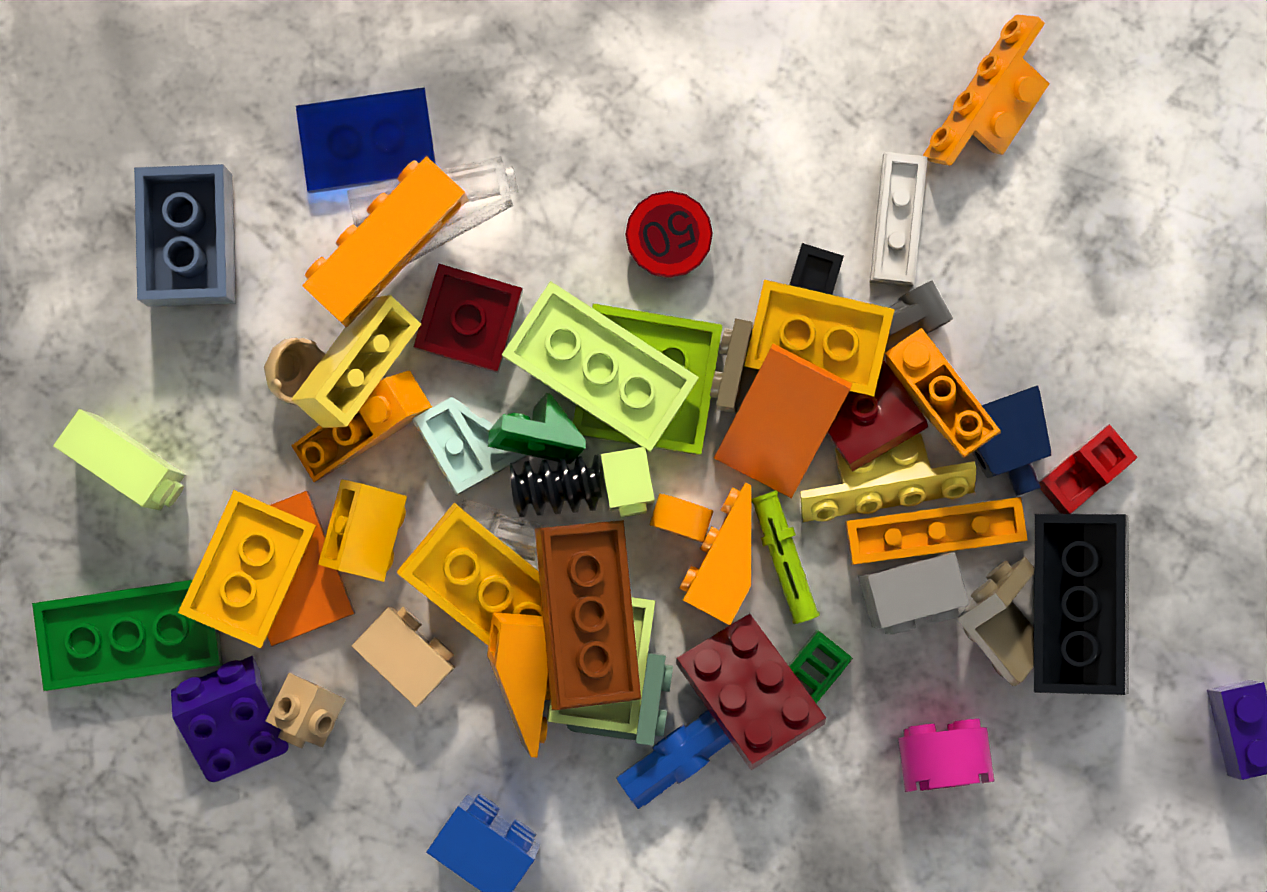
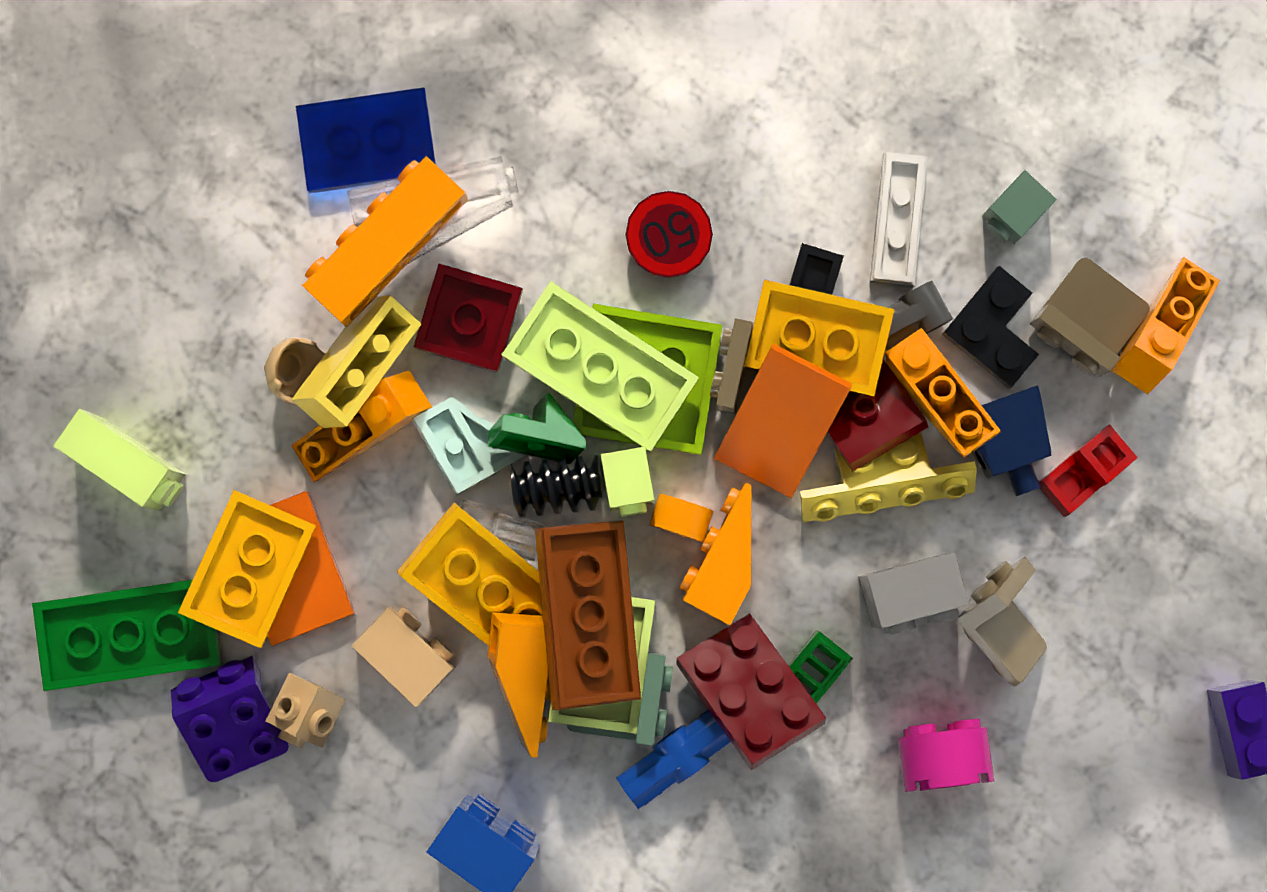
(184, 235): sand blue brick -> none
(363, 530): yellow brick -> none
(785, 557): lime pin -> none
(936, 530): light orange plate -> none
(983, 332): none -> black plate
(996, 98): light orange bracket -> none
(1018, 208): none -> sand green brick
(1081, 604): black slope -> none
(1090, 317): none -> dark tan bracket
(1167, 327): none -> light orange slope

